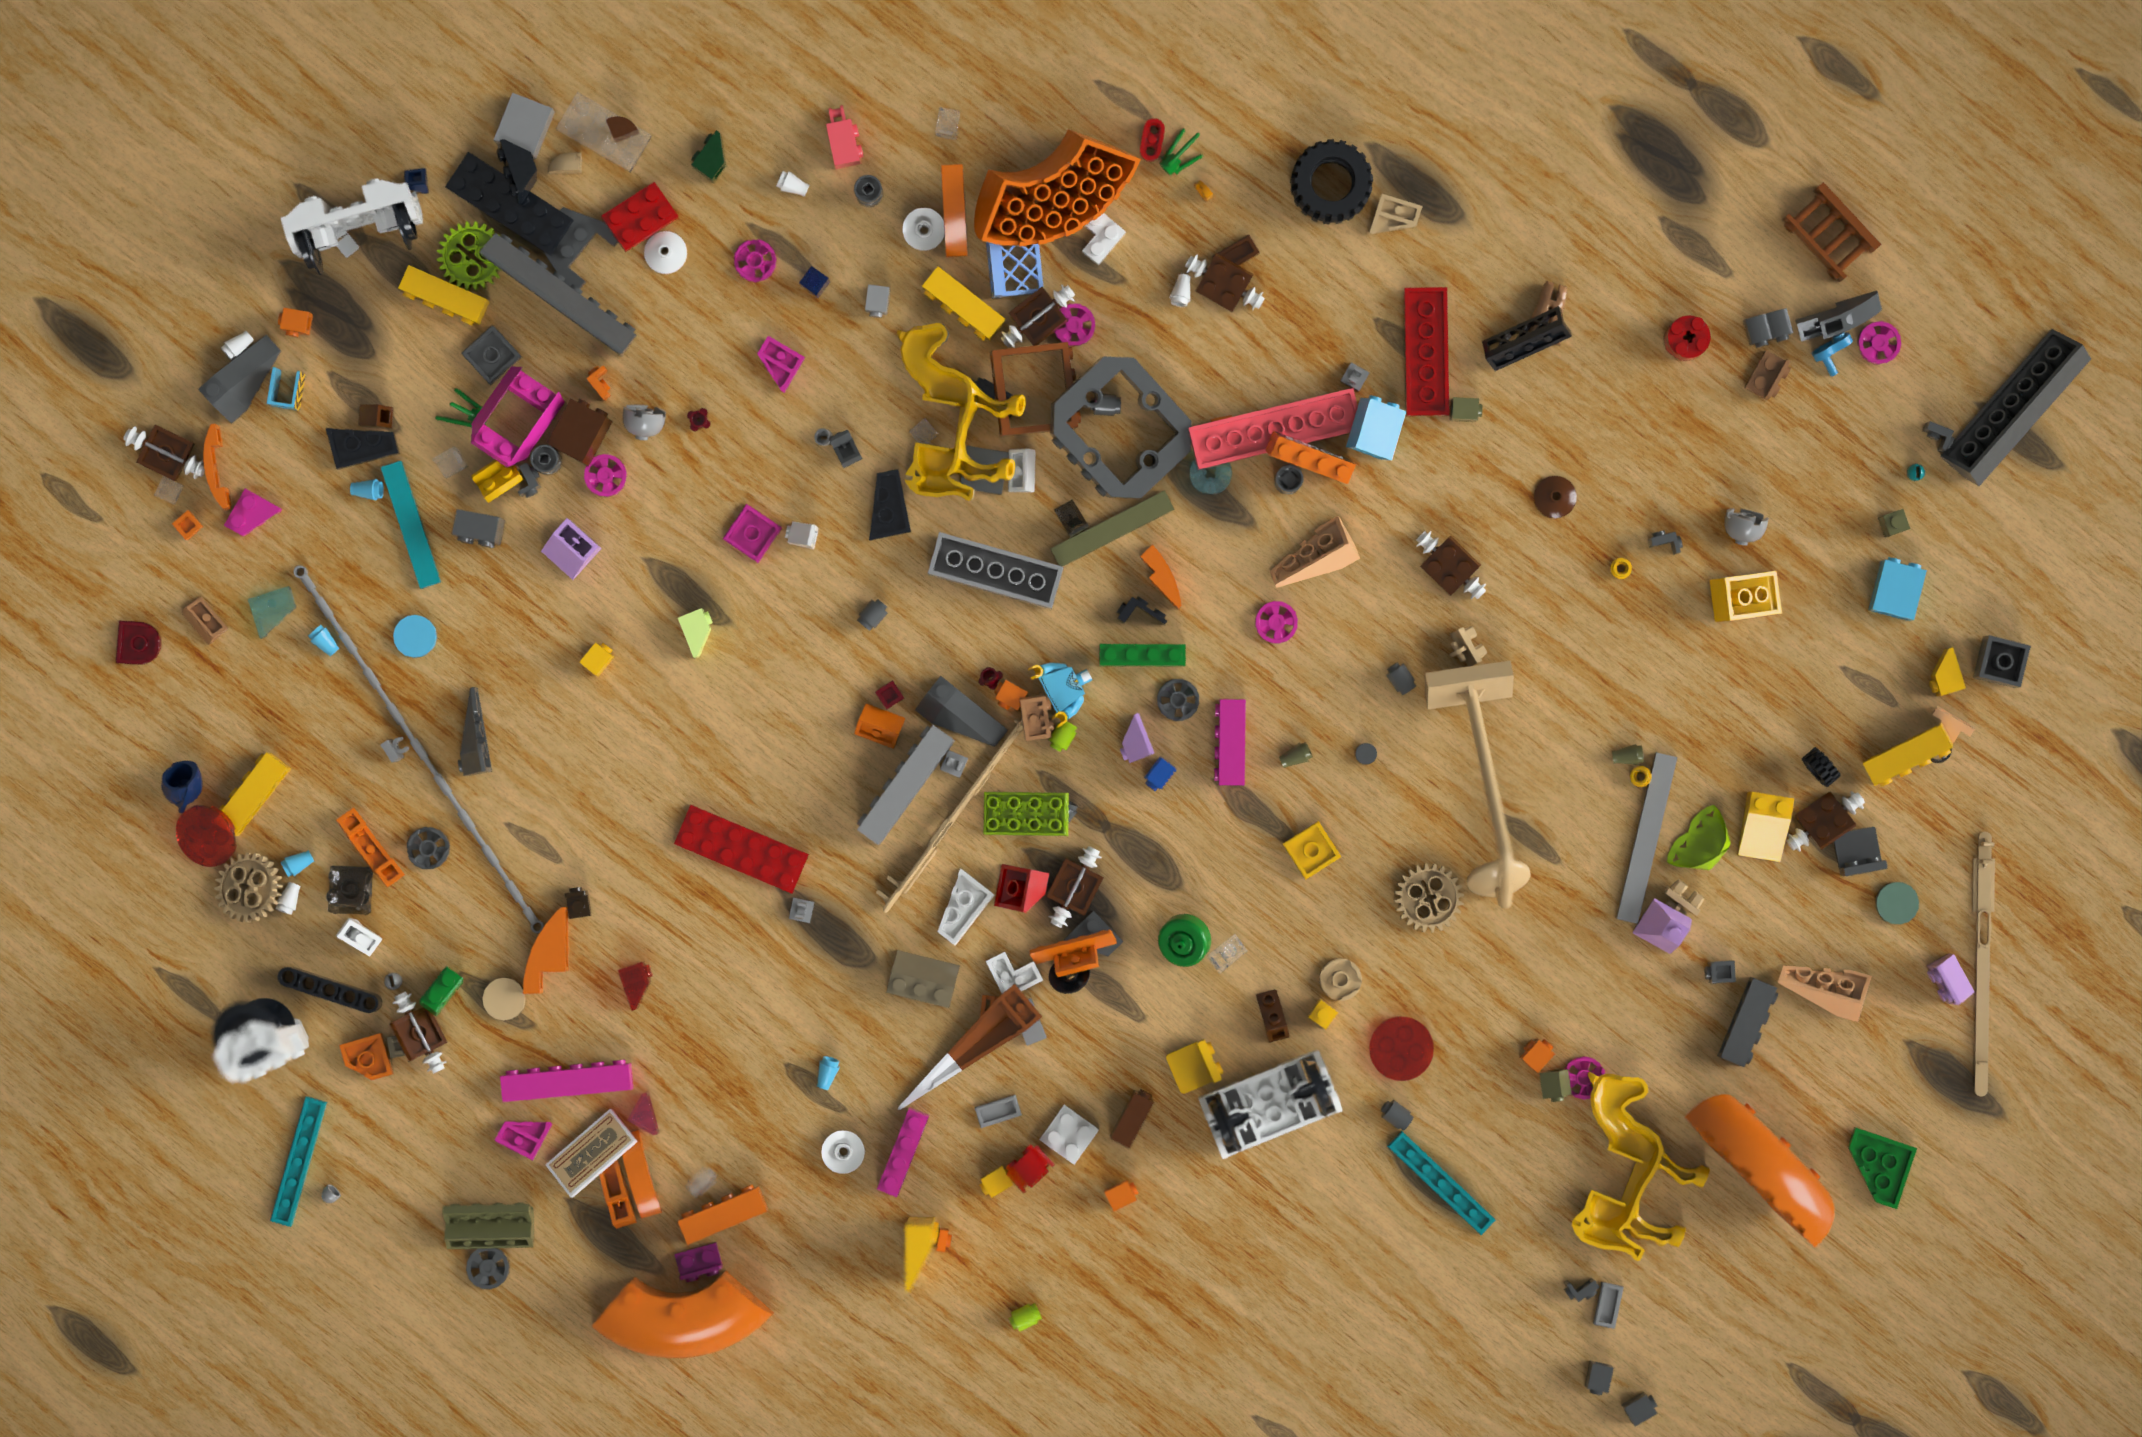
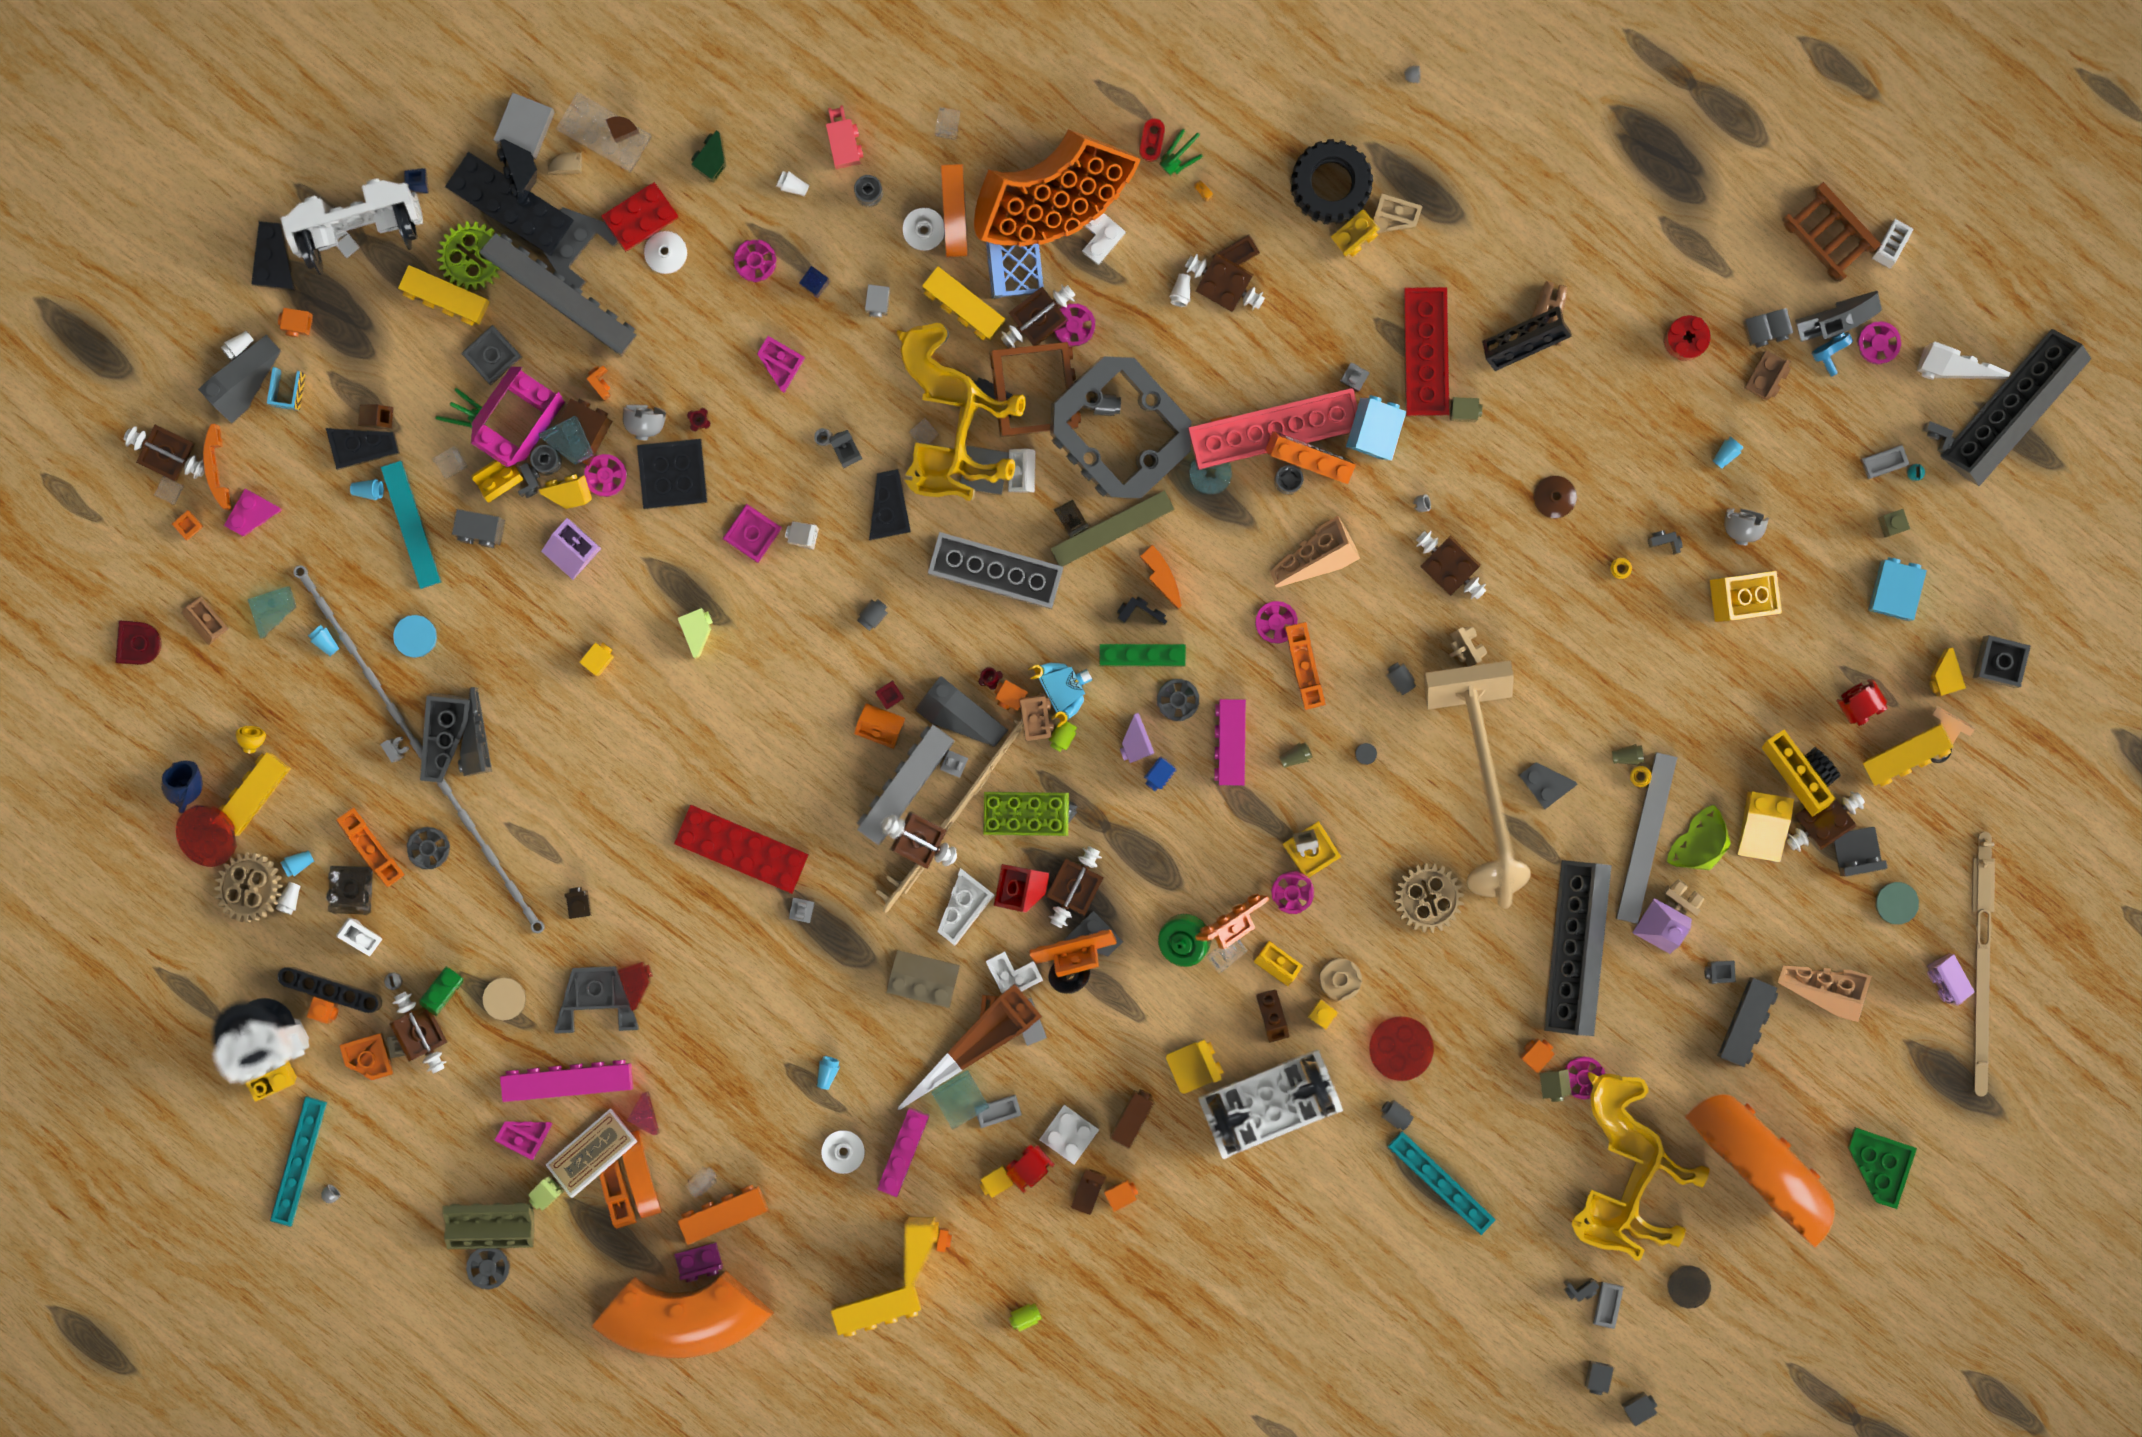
(250, 738): none -> yellow brick
(271, 259): none -> black wing
(272, 1081): none -> yellow slope
(323, 1010): none -> orange brick
(443, 728): none -> dark grey wedge
(545, 1193): none -> yellowish green slope
(548, 952): orange slope -> none
(567, 493): none -> yellow slope
(569, 440): none -> clear light blue wing
(595, 990): none -> dark grey wing
(672, 474): none -> black plate
(875, 1309): none -> yellow brick
(918, 840): none -> reddish brown plate
(960, 1099): none -> clear light blue tile
(1088, 1191): none -> reddish brown bracket
(1233, 925): none -> orange bracket
(1278, 963): none -> yellow slope
(1293, 892): none -> dark pink piece
(1305, 665): none -> orange slope
(1305, 841): none -> dark tan tile
(1355, 233): none -> yellow bracket
(1412, 74): none -> light grey hinge
(1423, 503): none -> light grey hinge
(1546, 784): none -> dark grey wing
(1577, 948): none -> dark grey slope
(1689, 1286): none -> clear smoke tile
(1728, 451): none -> medium azure cone
(1798, 773): none -> yellow brick
(1862, 702): none -> red brick
(1885, 462): none -> light grey tile
(1886, 255): none -> white slope
(1946, 362): none -> white wedge

